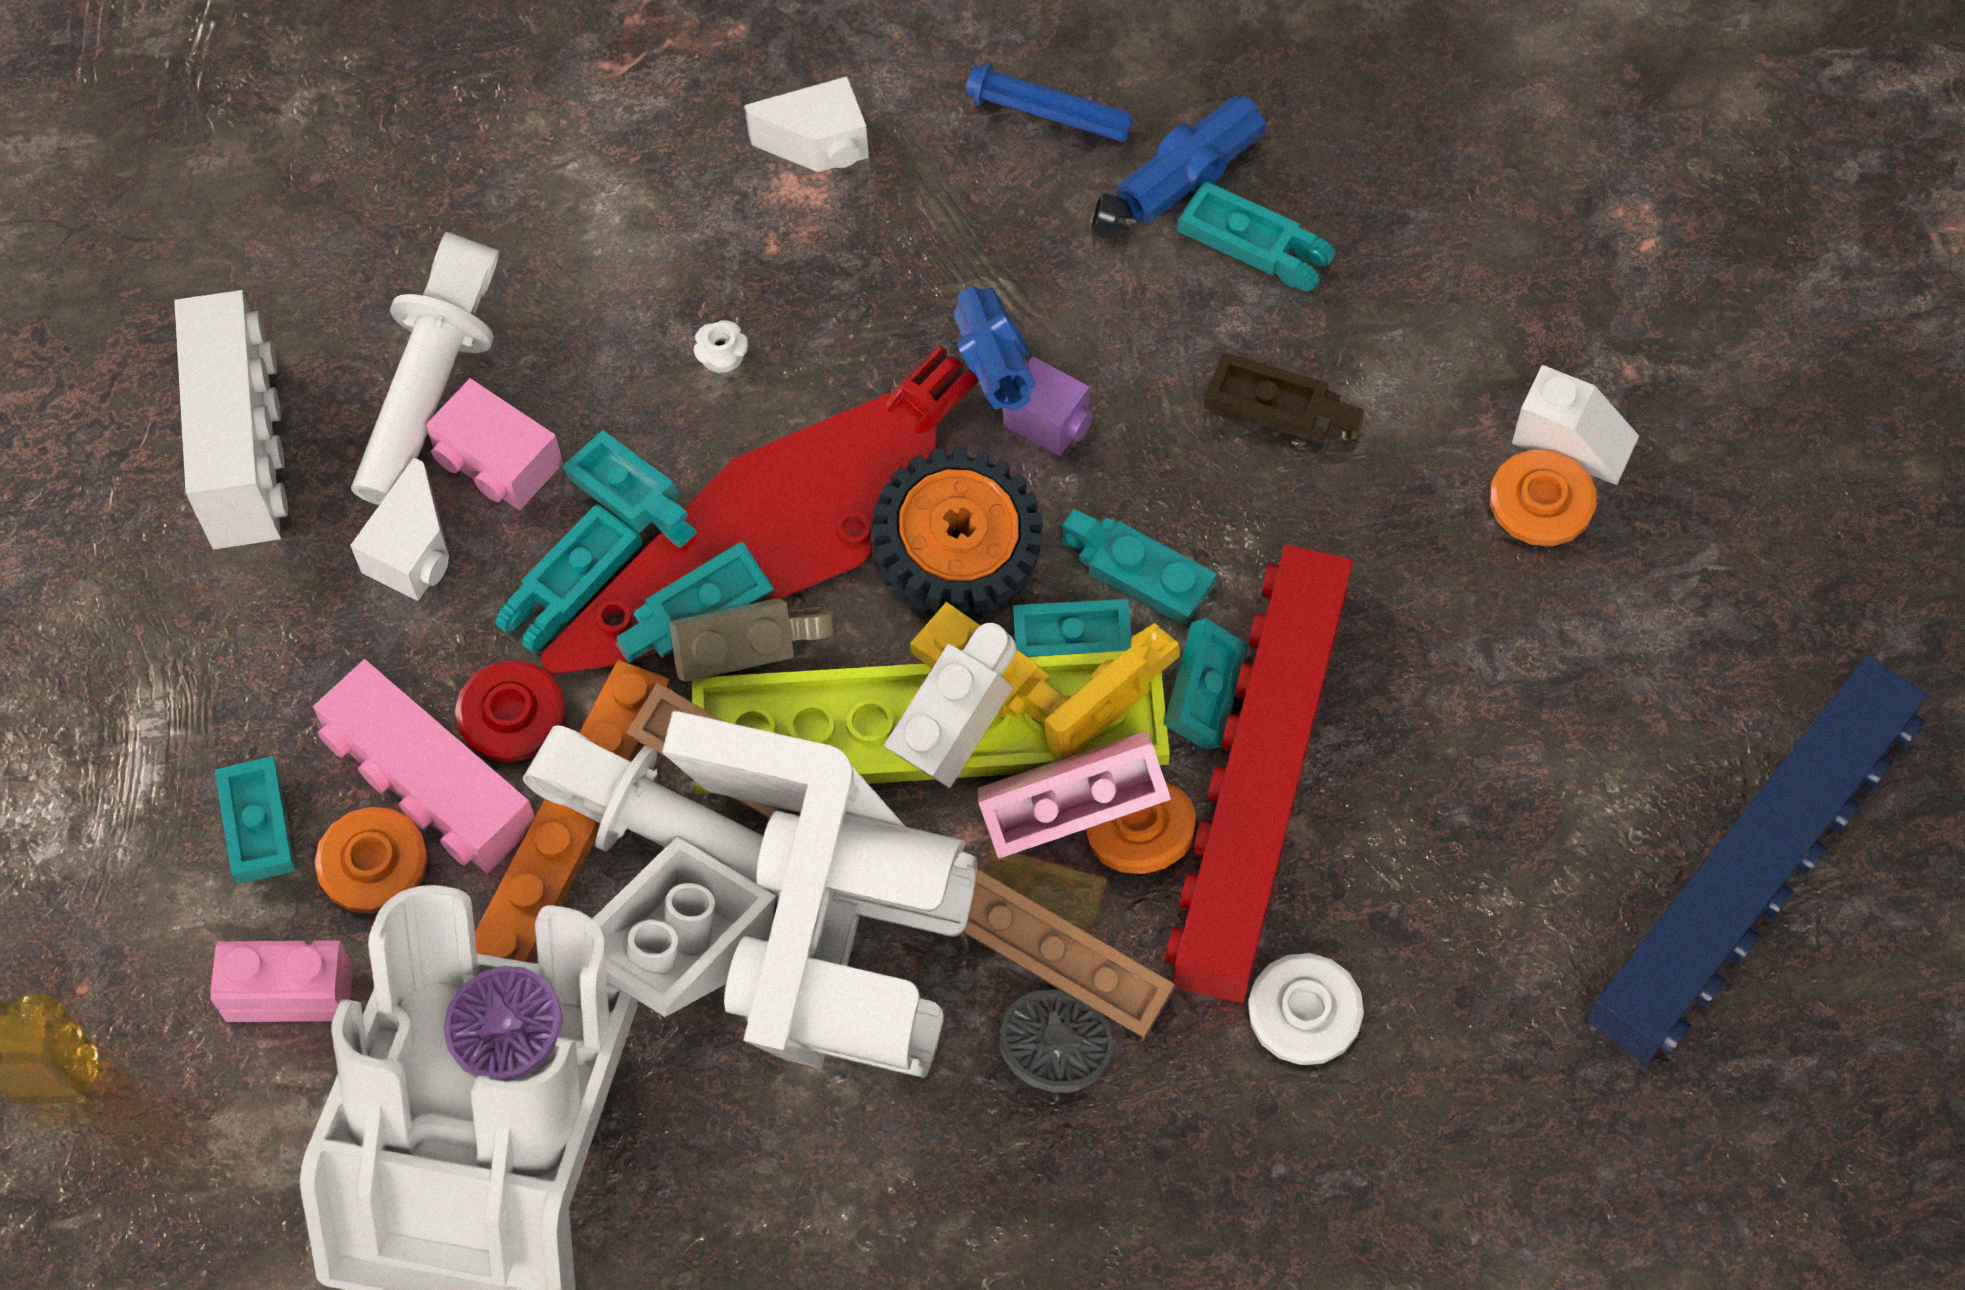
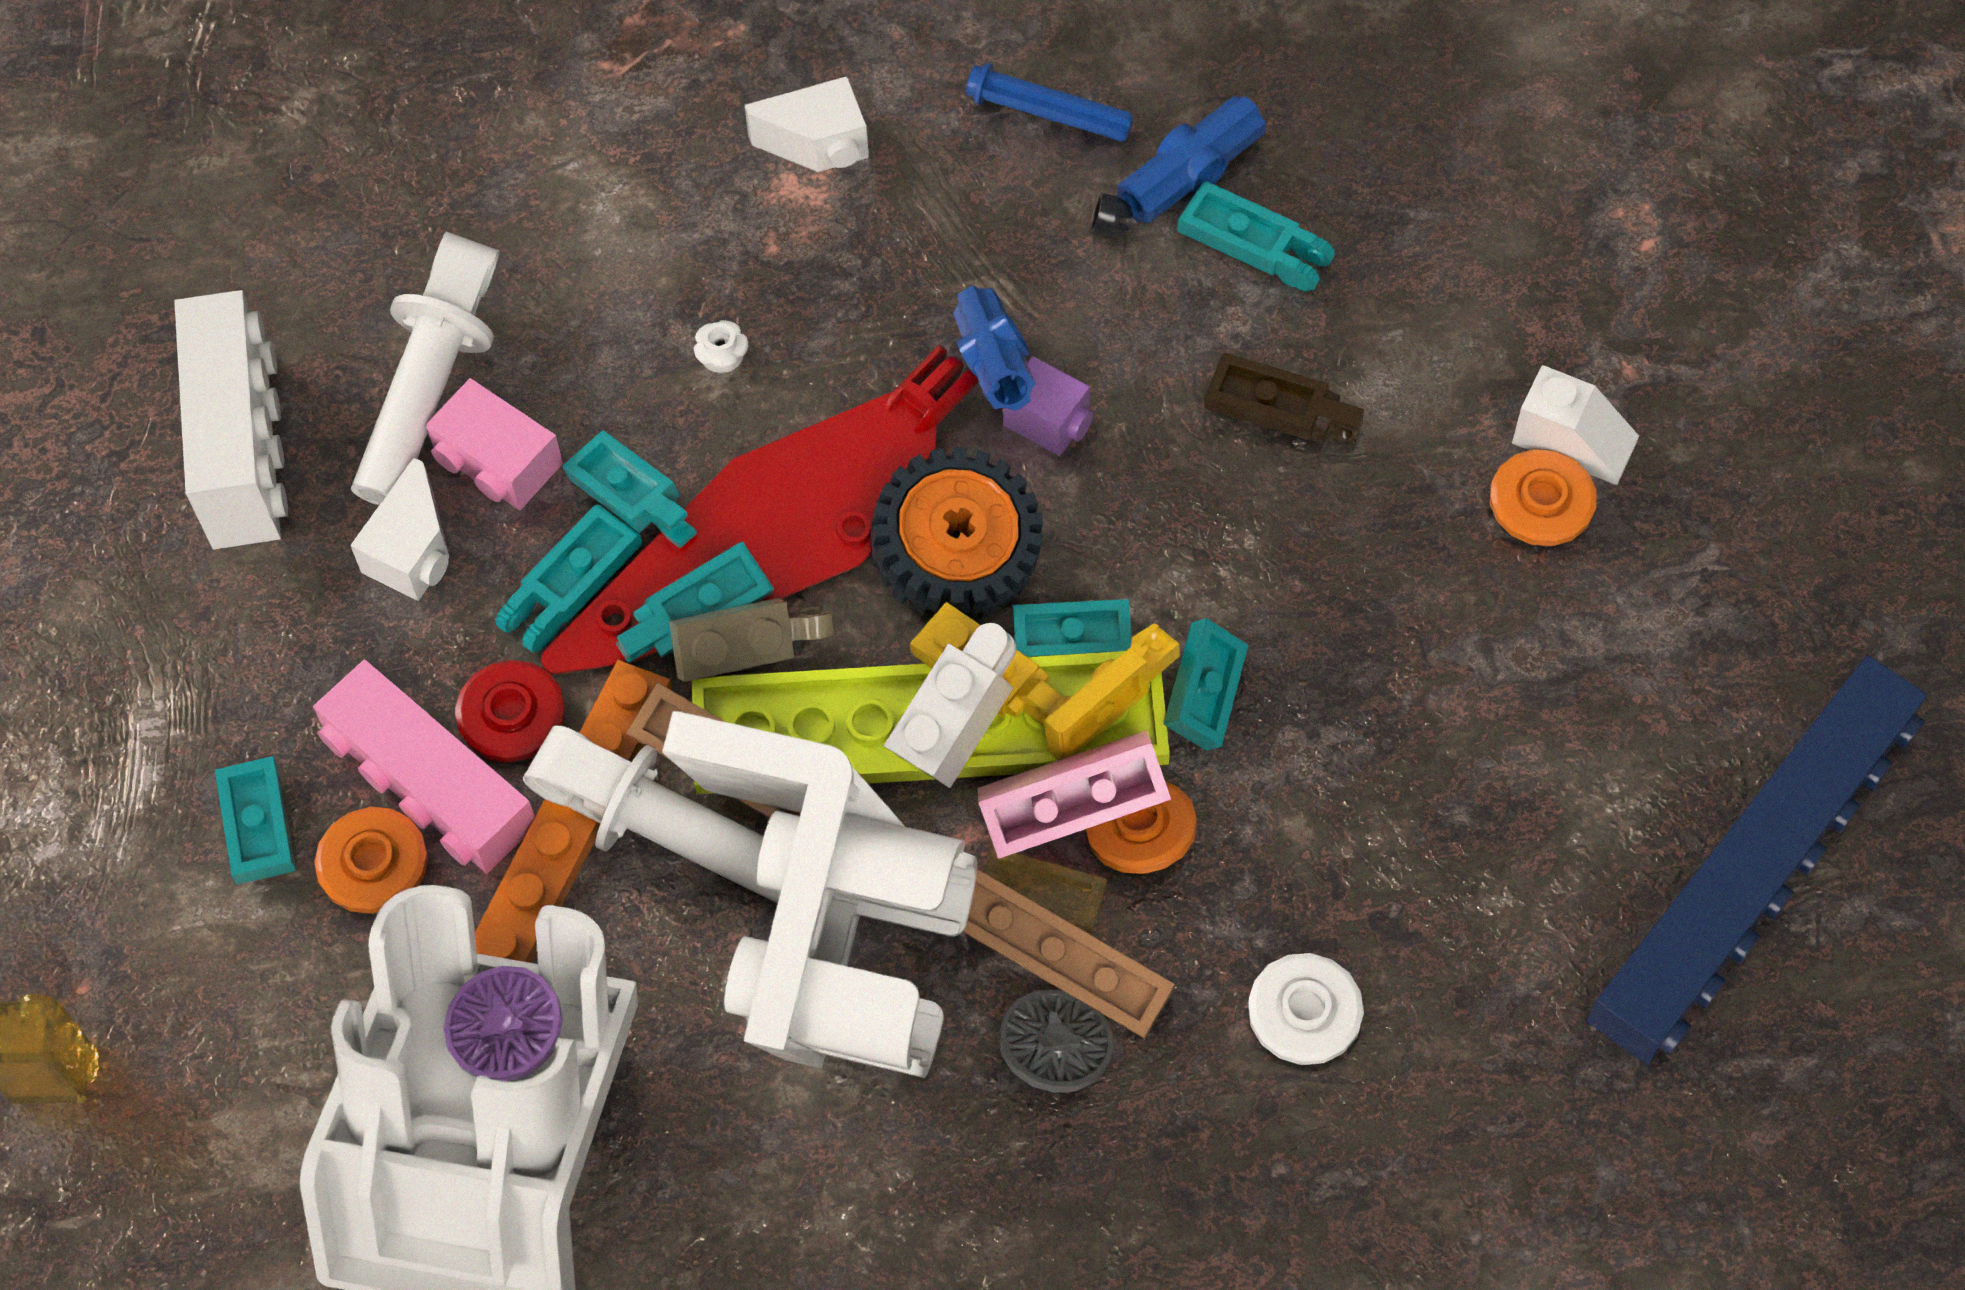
(280, 980): bright pink brick -> none
(680, 926): white slope -> none
(1139, 566): teal hinge -> none
(1261, 776): red brick -> none

